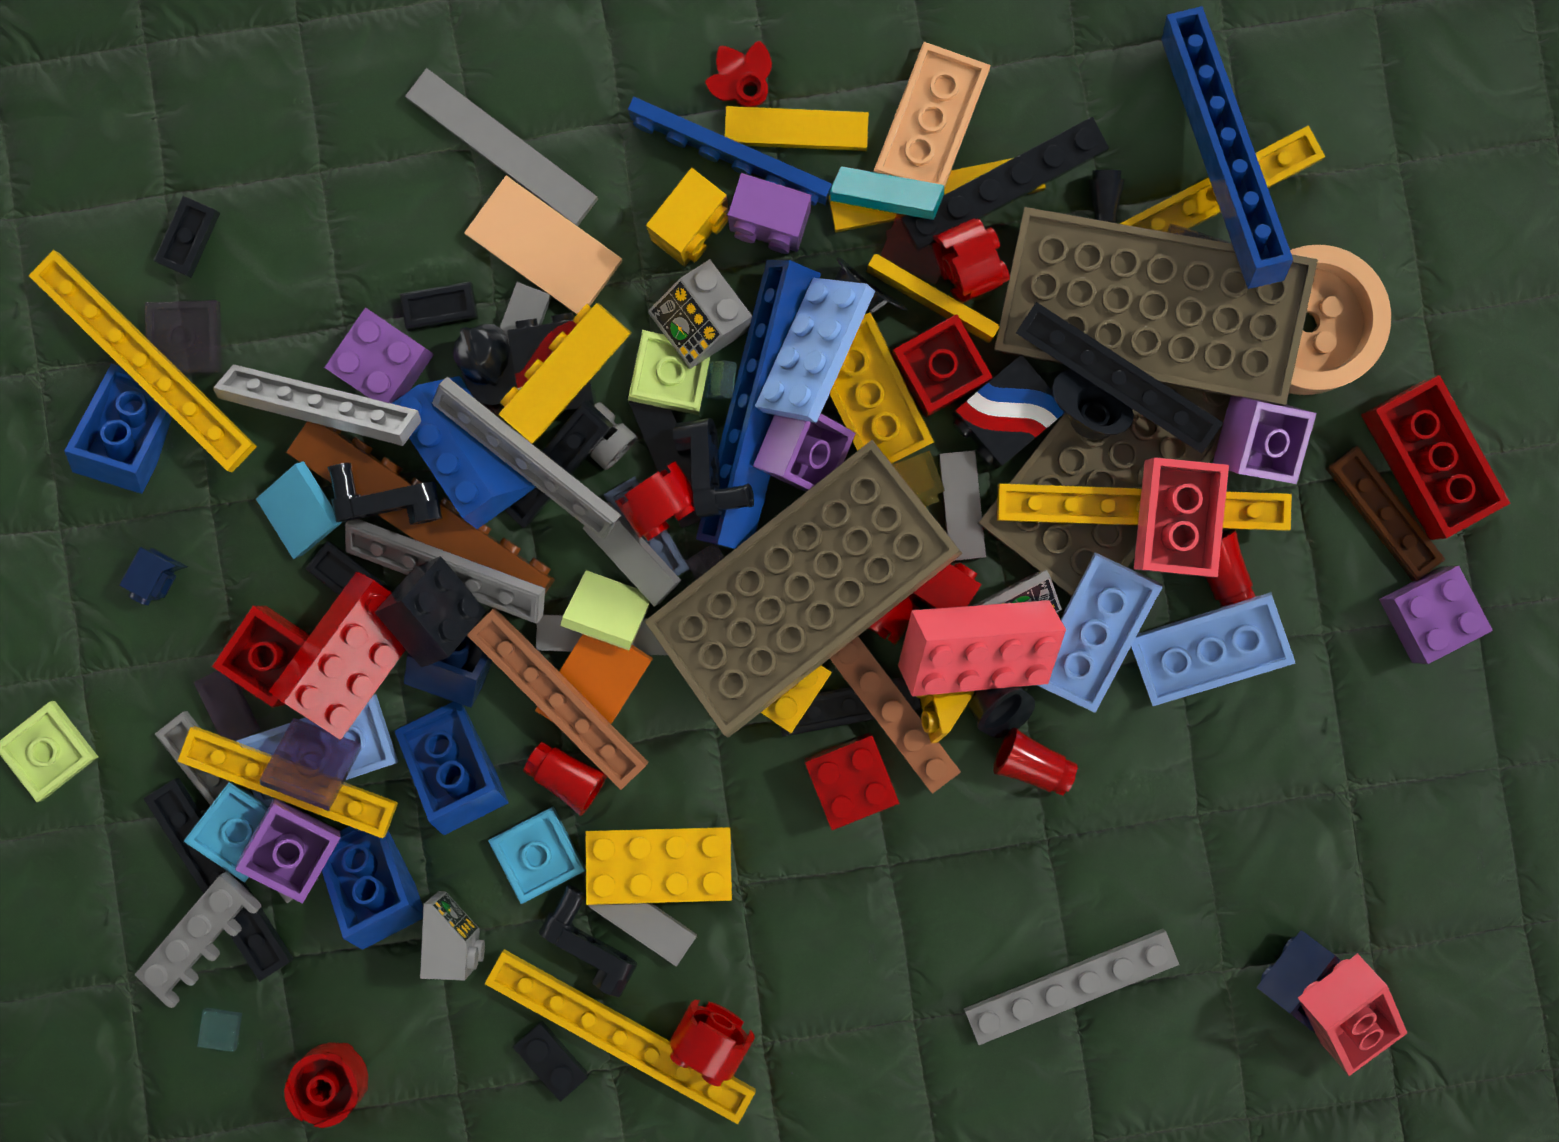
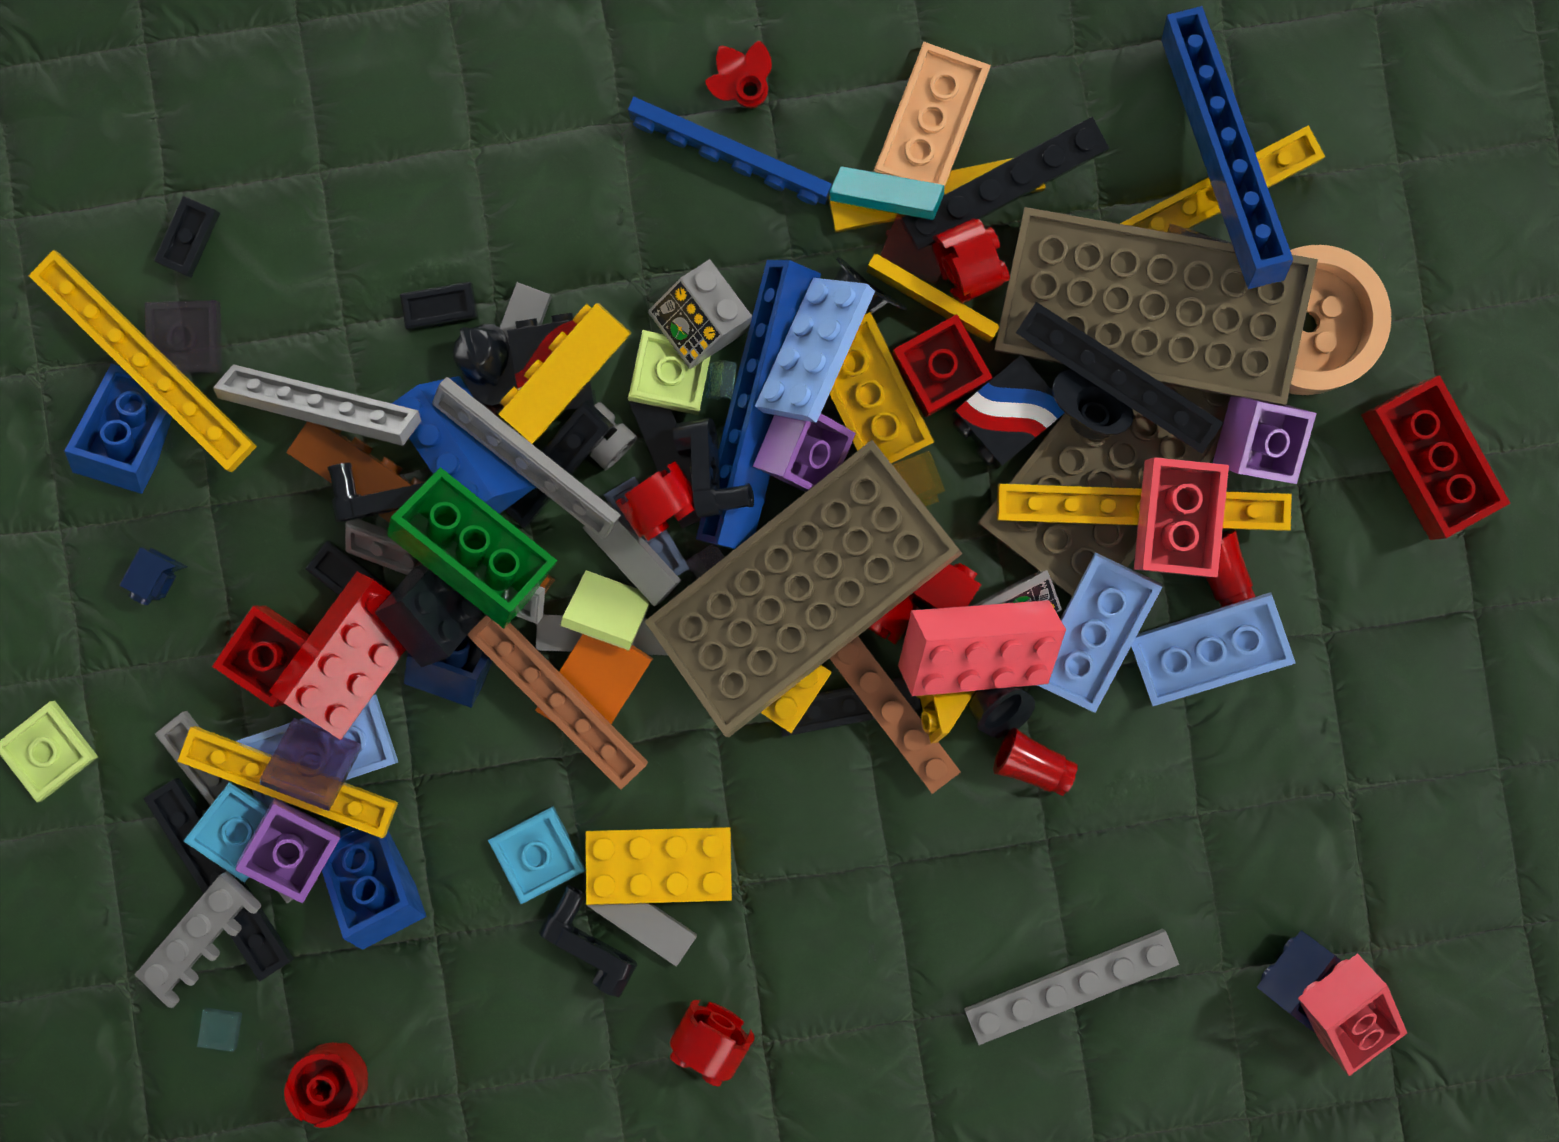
(226, 706): tile -> none
(298, 510): medium azure tile -> none
(378, 359): medium lavender brick -> none
(448, 940): light grey slope -> none
(450, 768): blue slope -> none
(470, 547): none -> green slope
(501, 147): light grey tile -> none
(543, 246): light nougat tile -> none
(551, 1061): black plate -> none
(565, 776): red plant -> none
(613, 1033): yellow plate -> none
(689, 218): yellow brick -> none
(769, 213): medium lavender brick -> none
(797, 128): yellow tile -> none
(851, 781): red brick -> none
(962, 503): light grey tile -> none
(1106, 192): black cone -> none
(1385, 513): reddish brown tile -> none
(1435, 614): medium lavender brick -> none

